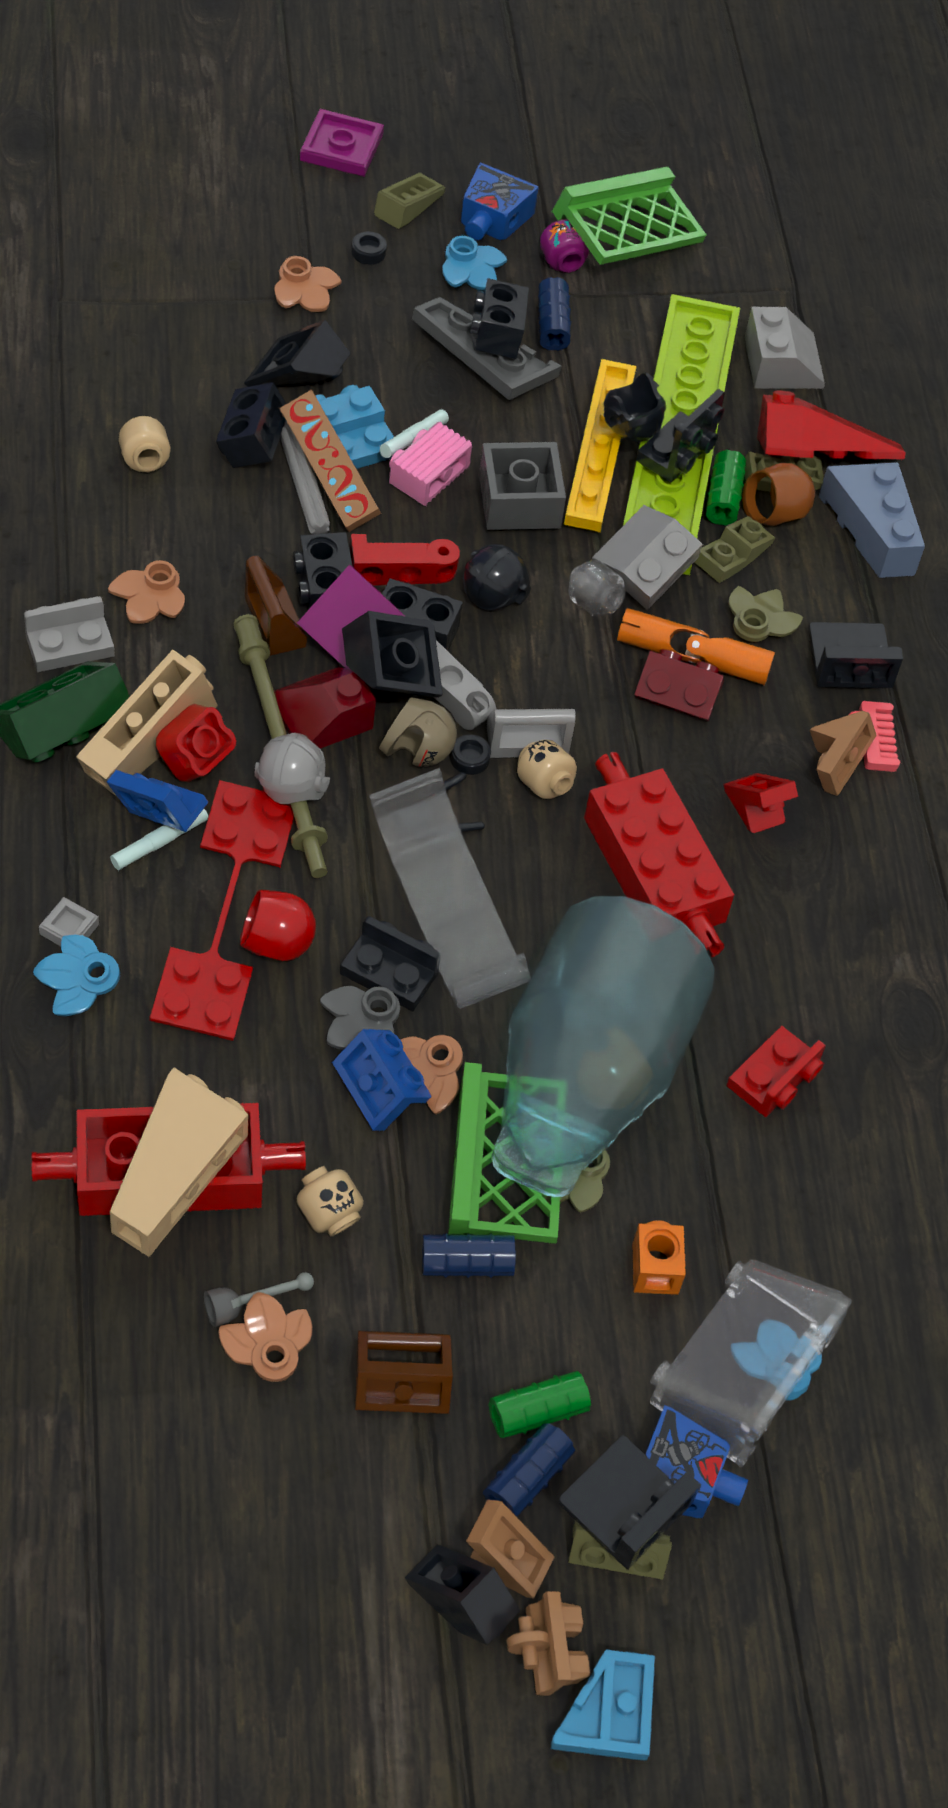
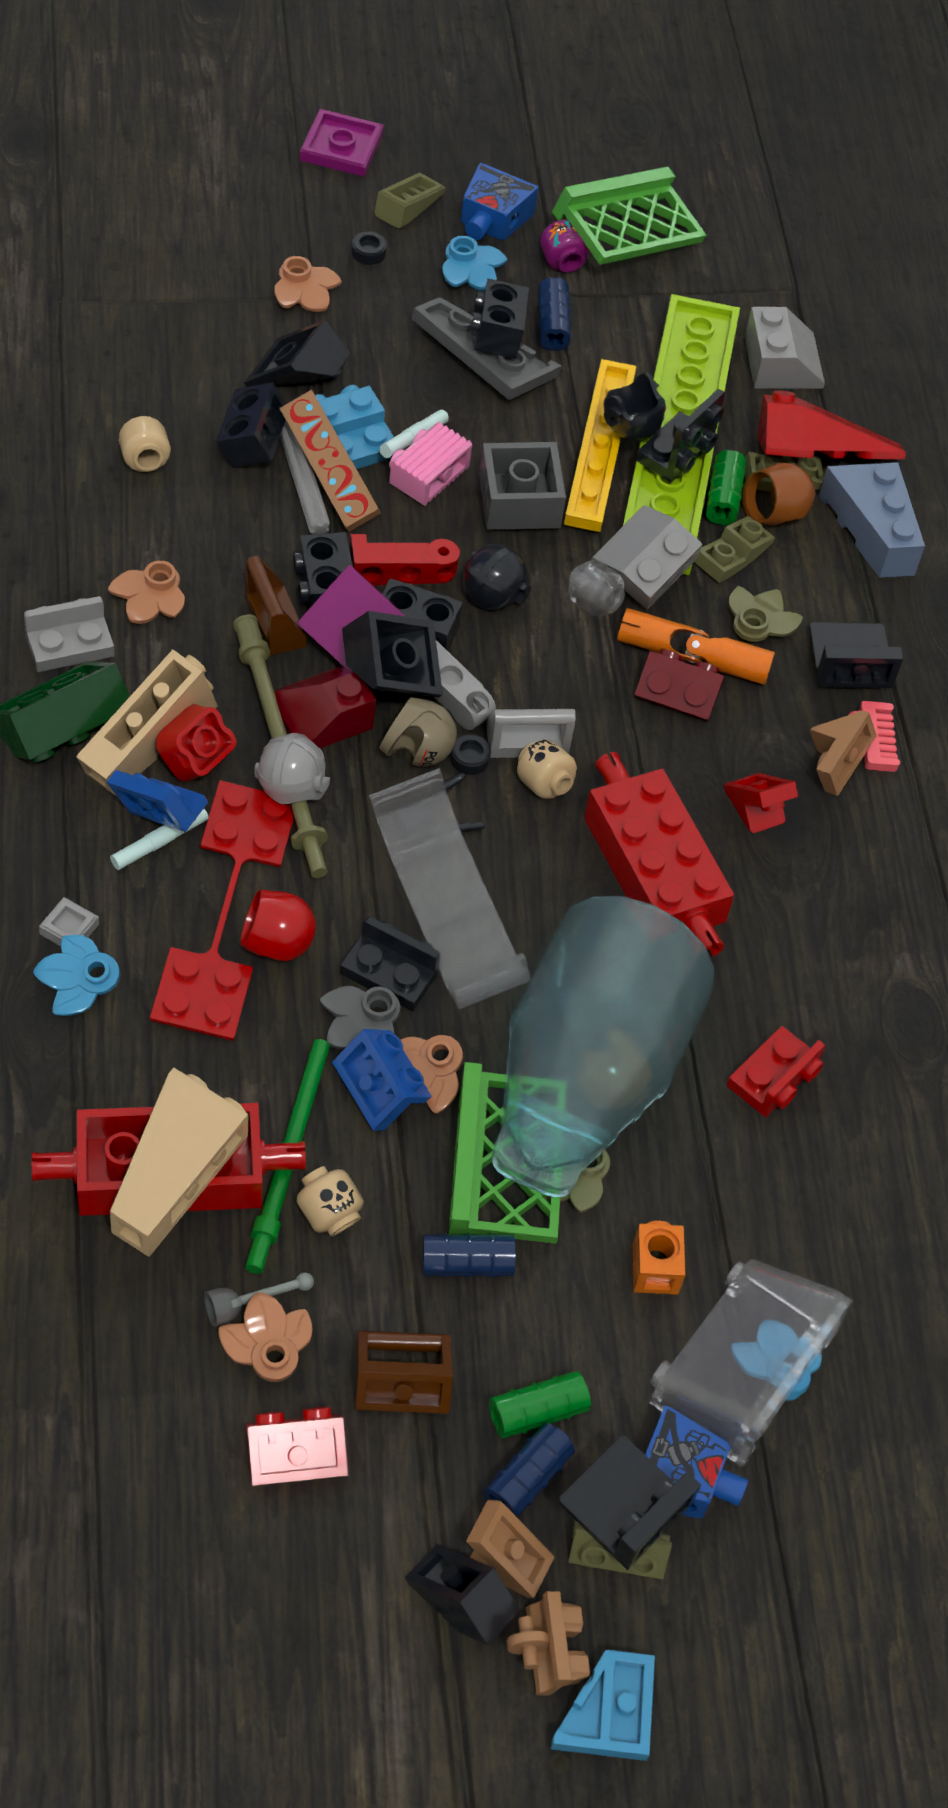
(266, 1226): none -> green bar
(296, 1447): none -> bracket

